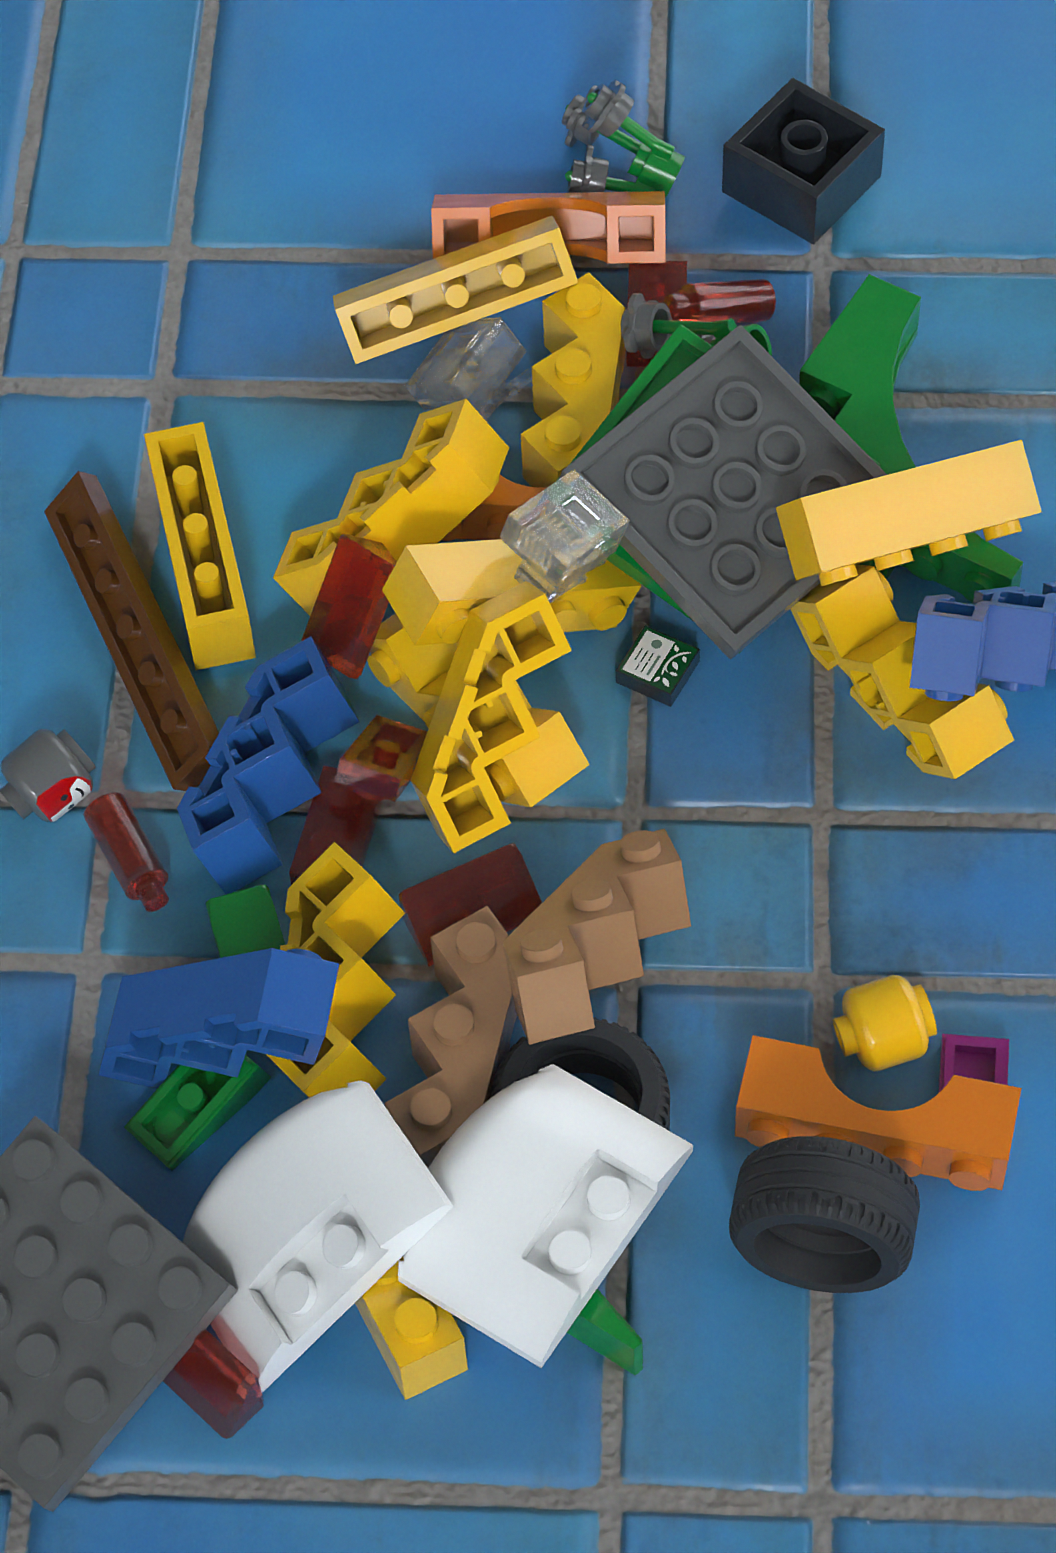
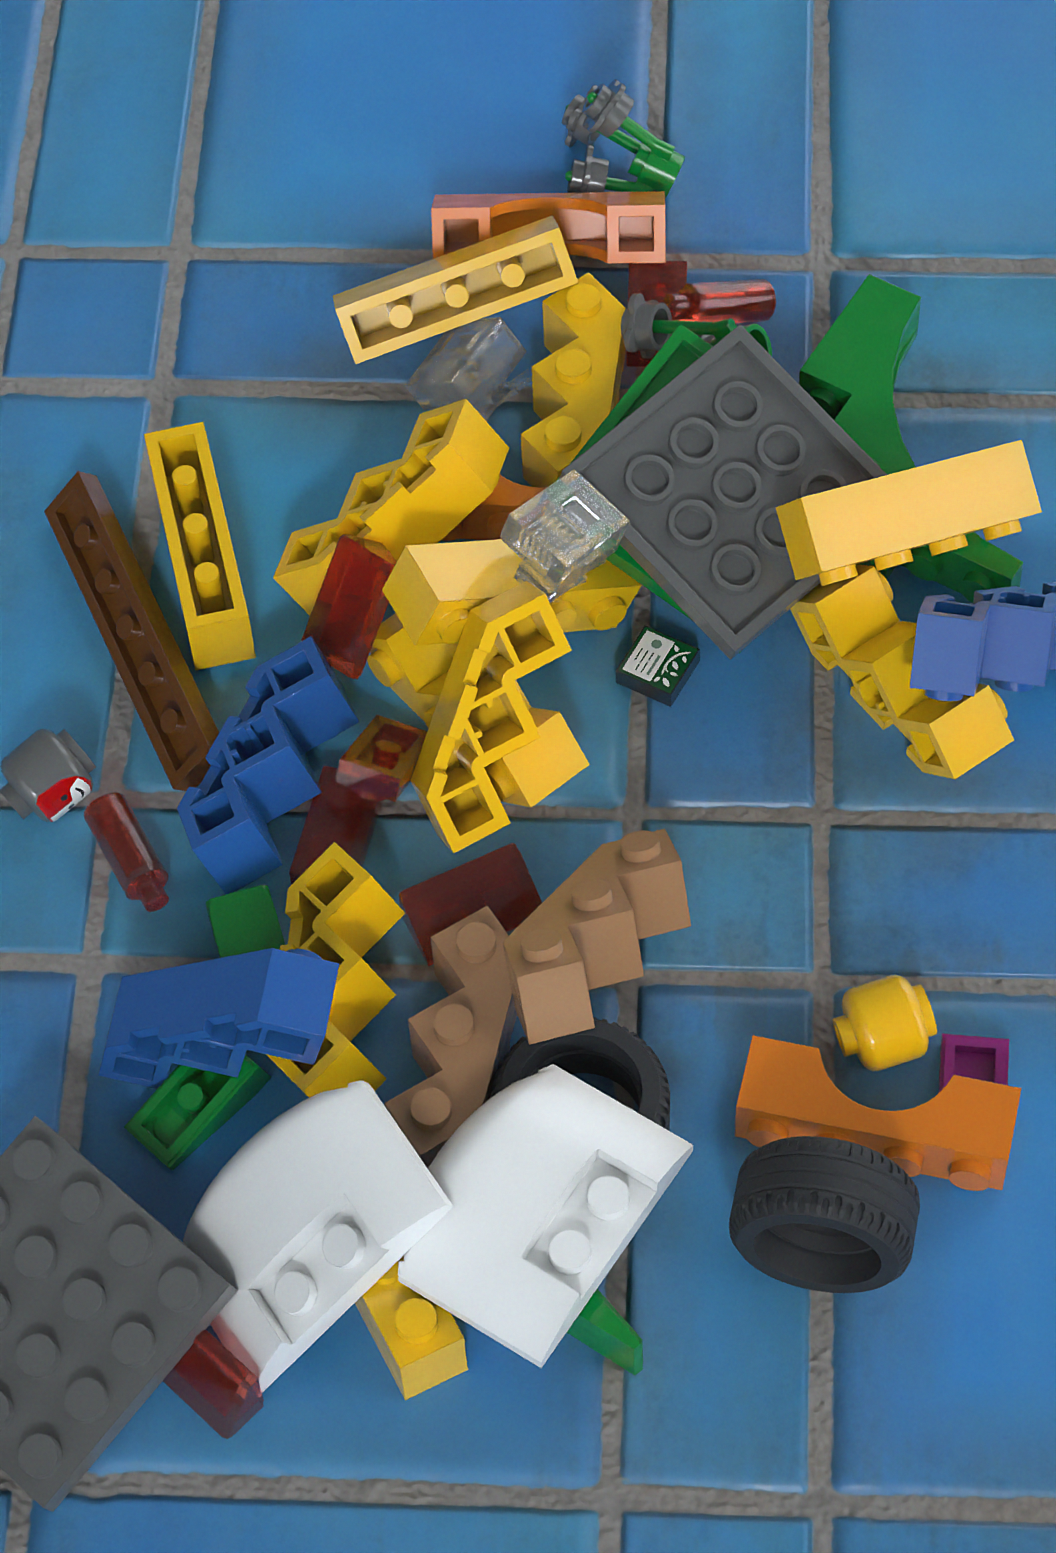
(802, 160): black brick -> none

